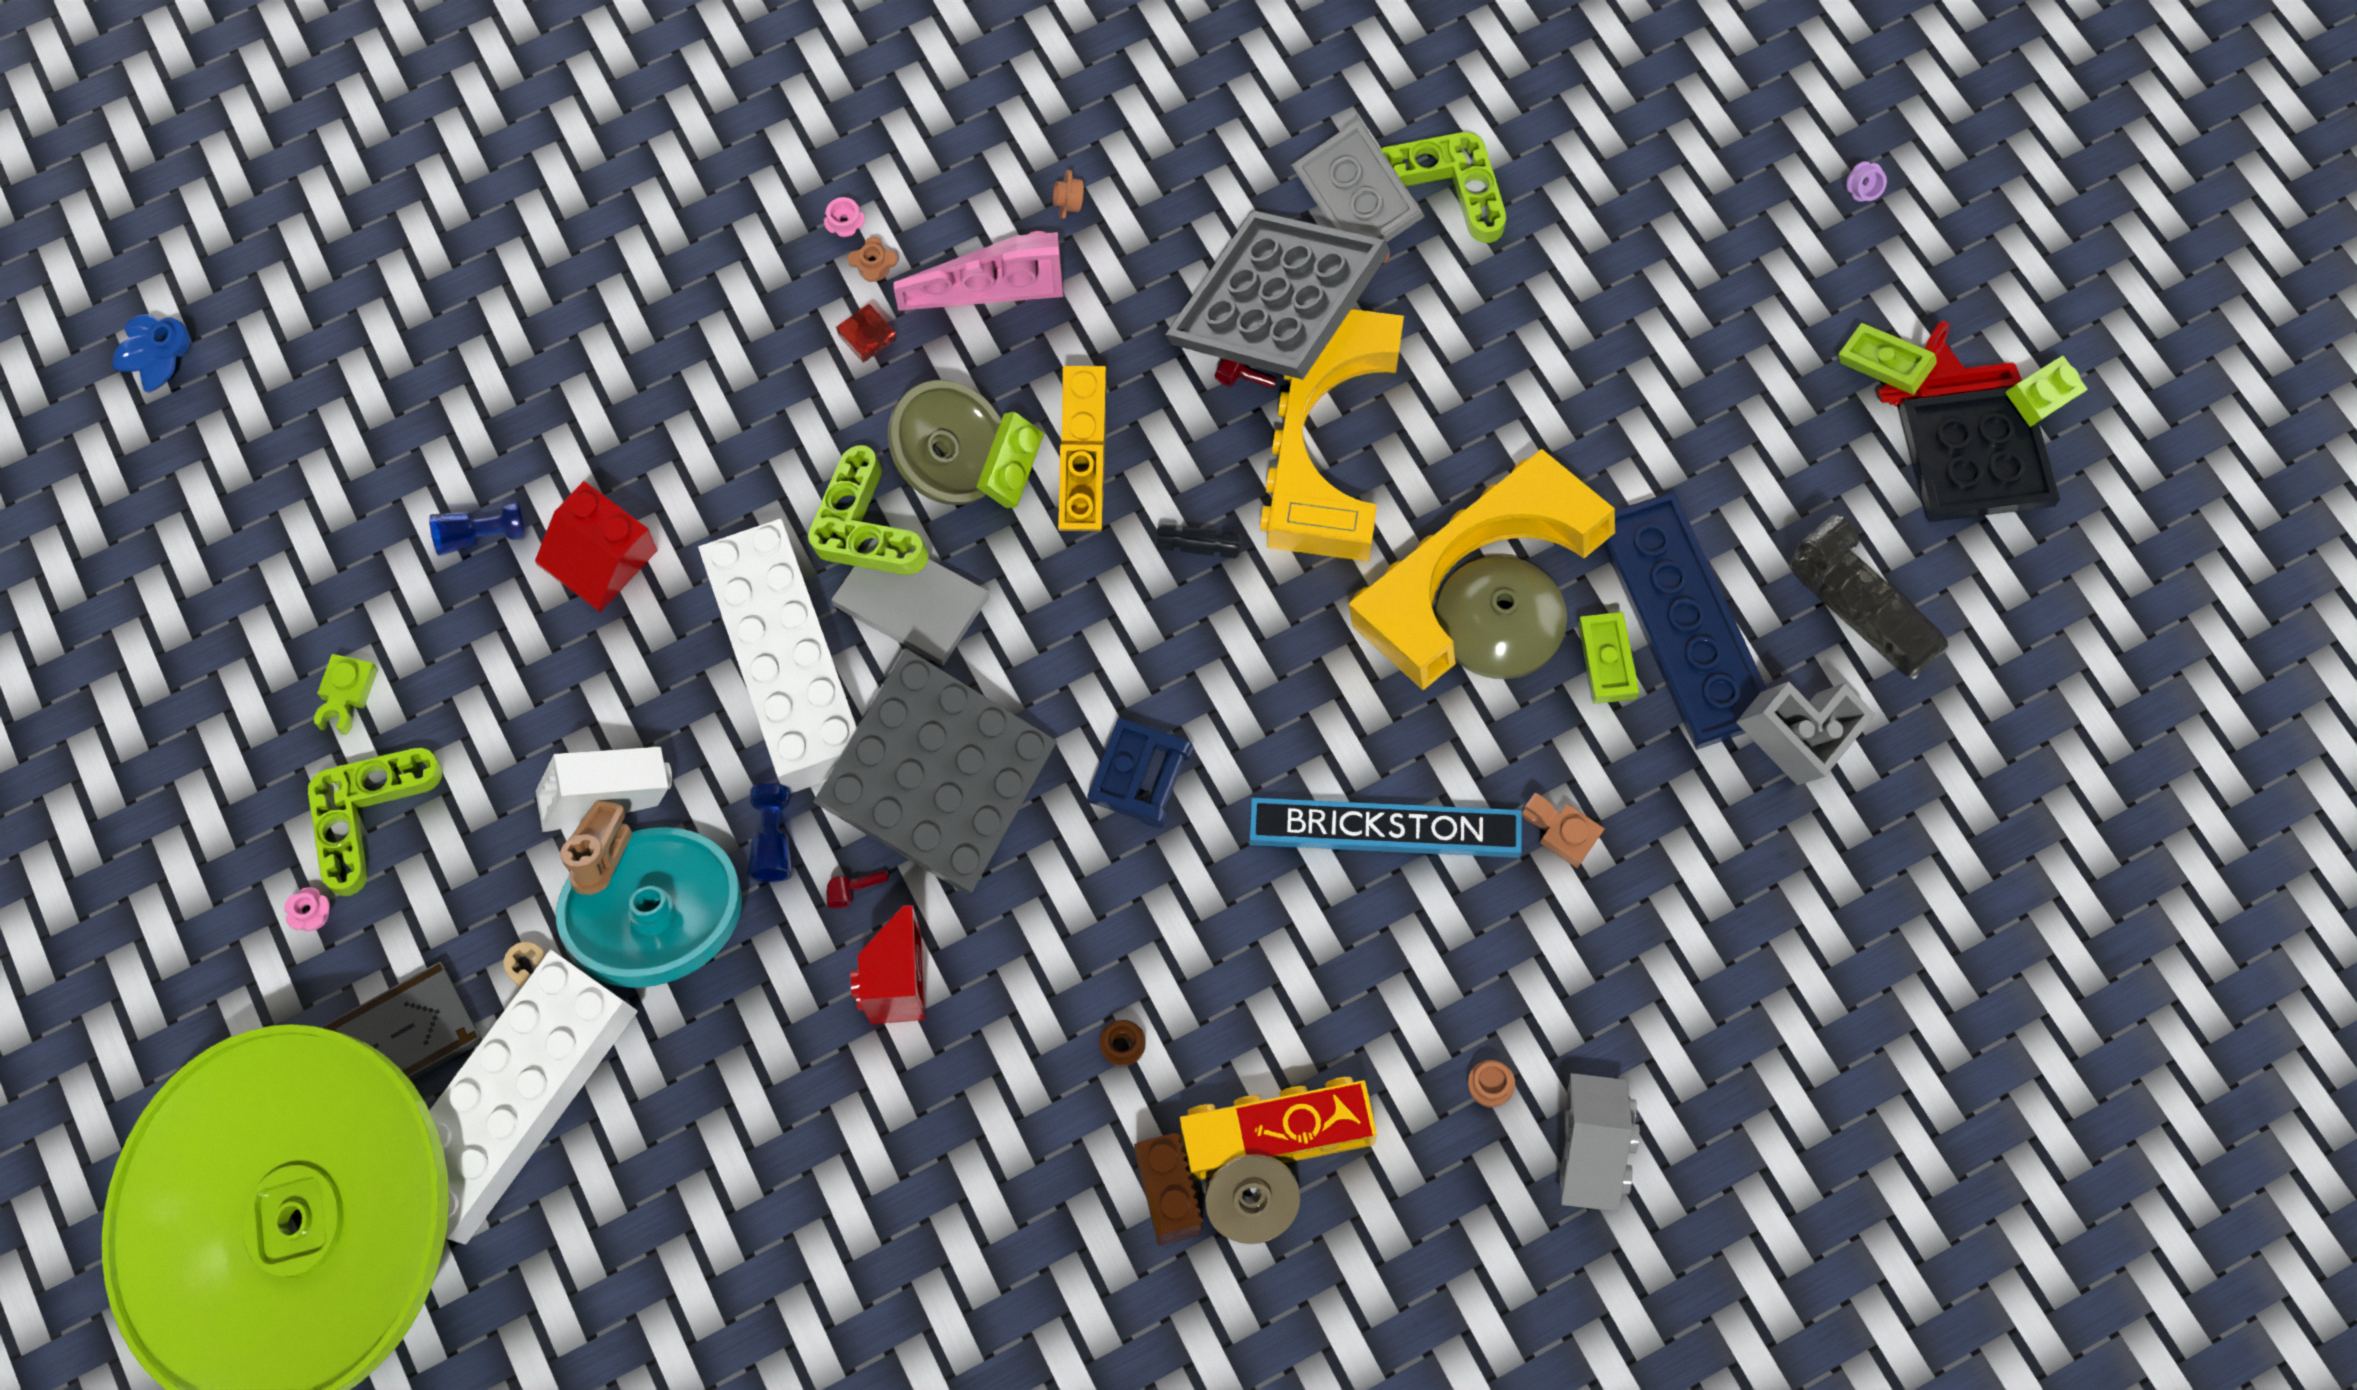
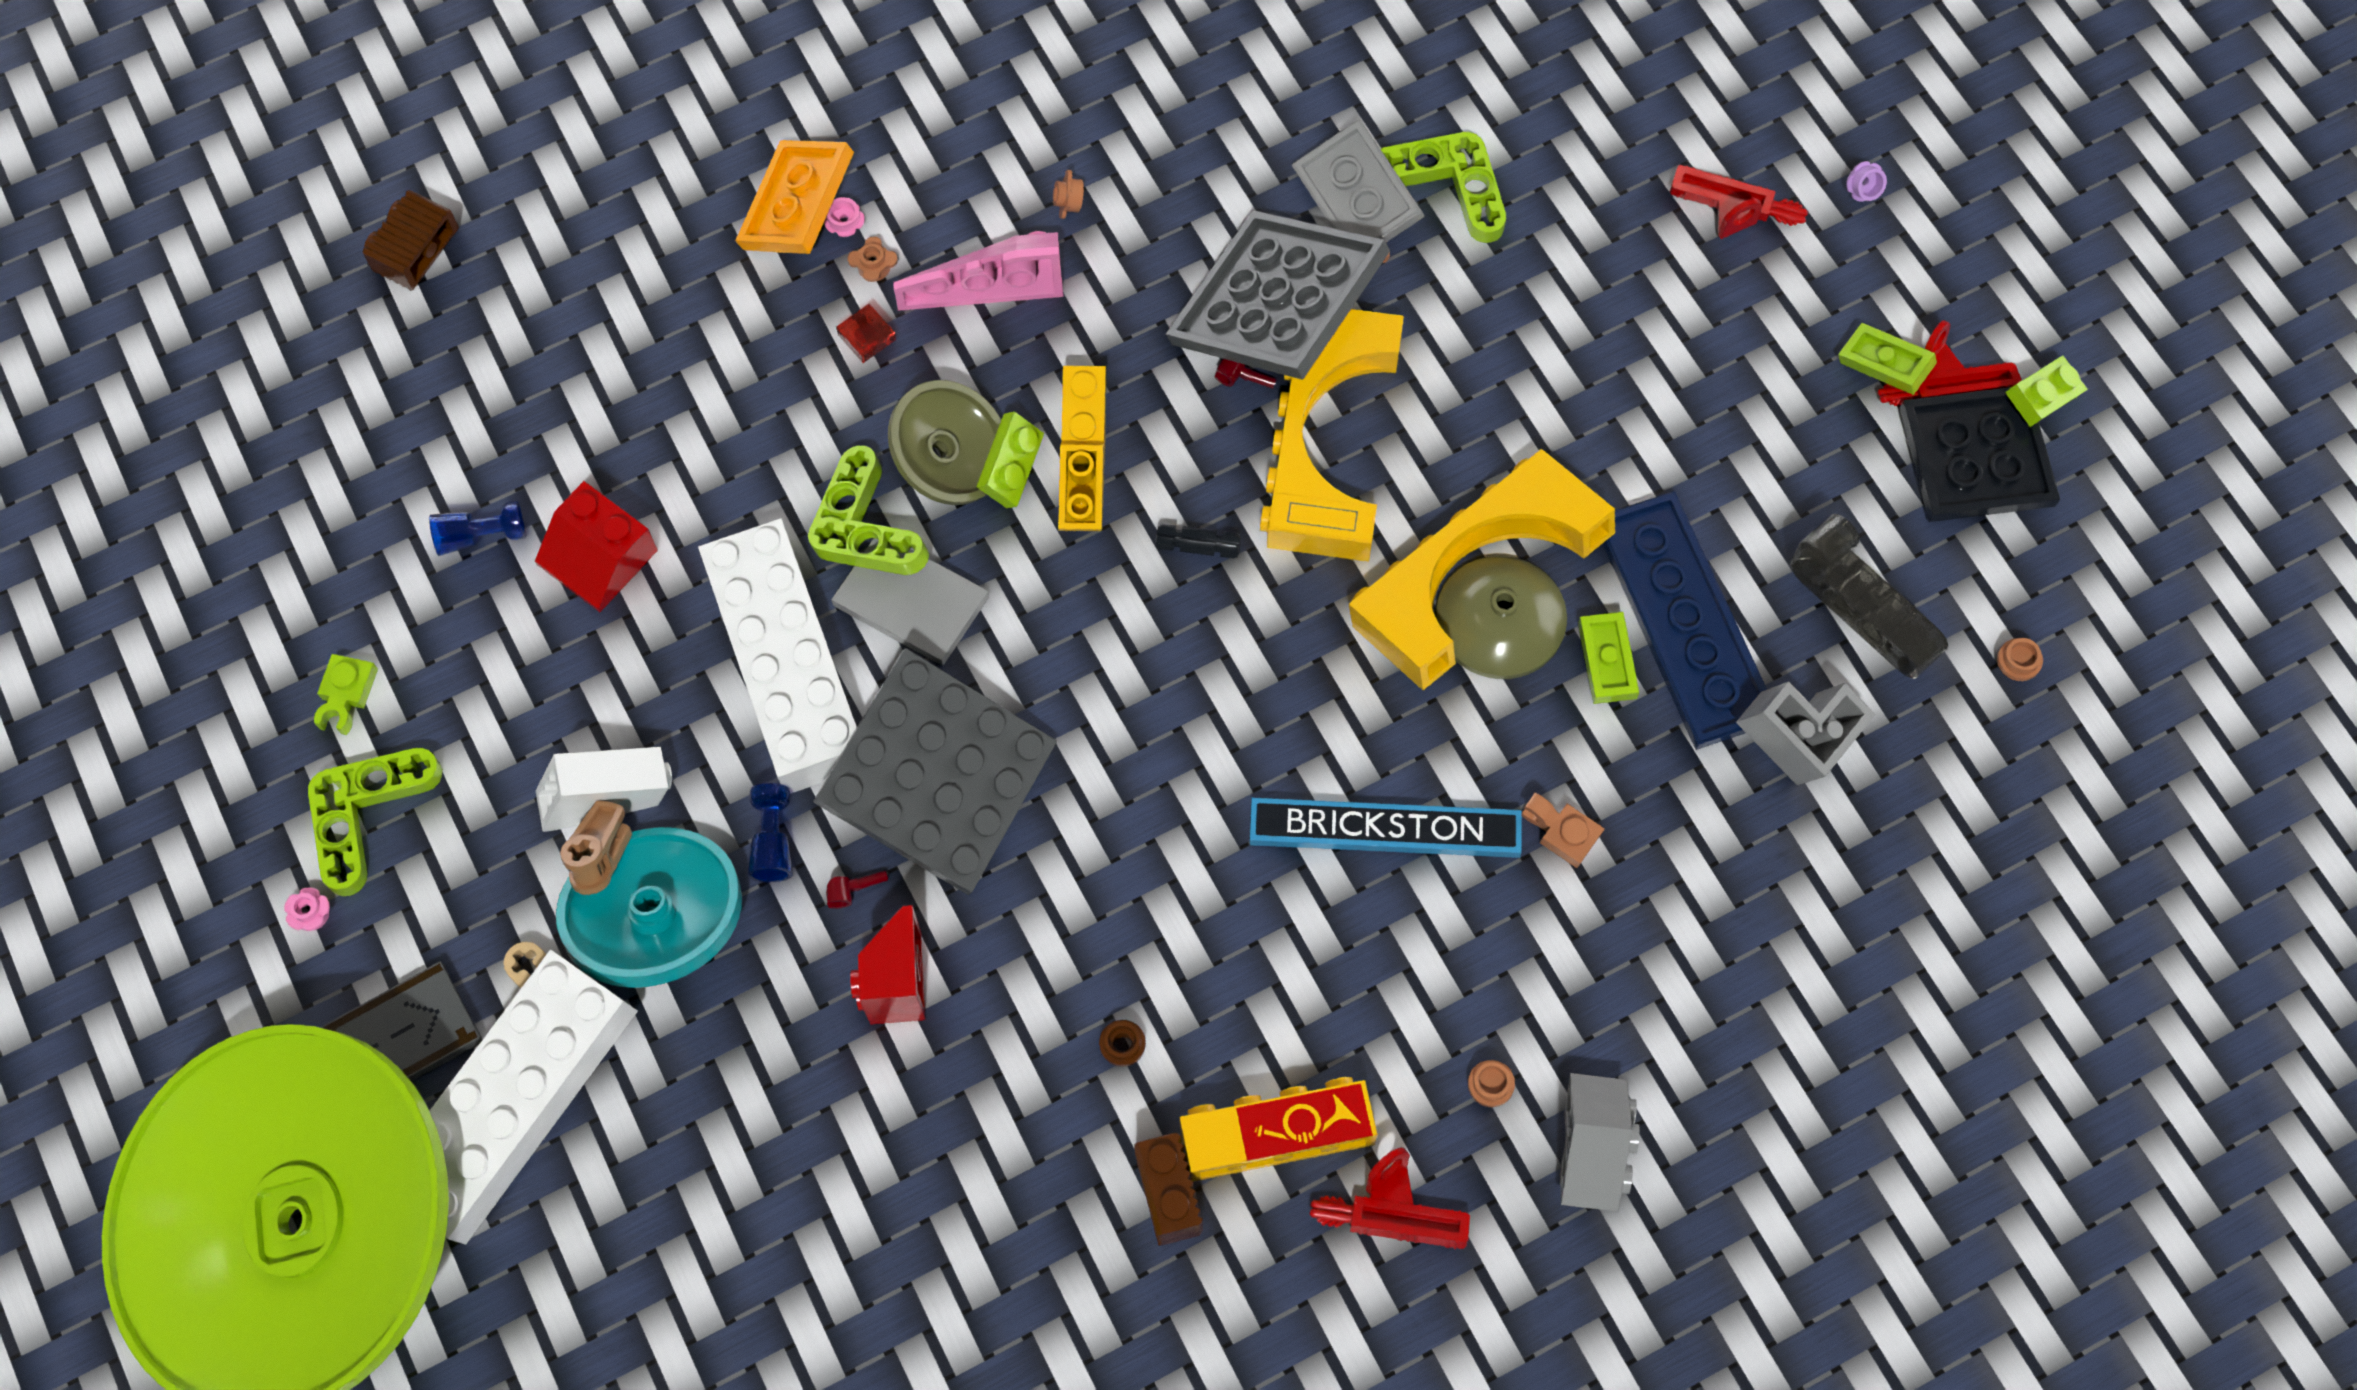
(151, 349): blue plate -> none
(409, 239): none -> reddish brown brick
(794, 196): none -> light orange plate
(1126, 766): dark blue plate -> none
(1257, 1216): dark tan dish -> none
(1391, 1209): none -> red piece
(1737, 202): none -> red piece
(2020, 659): none -> nougat plate

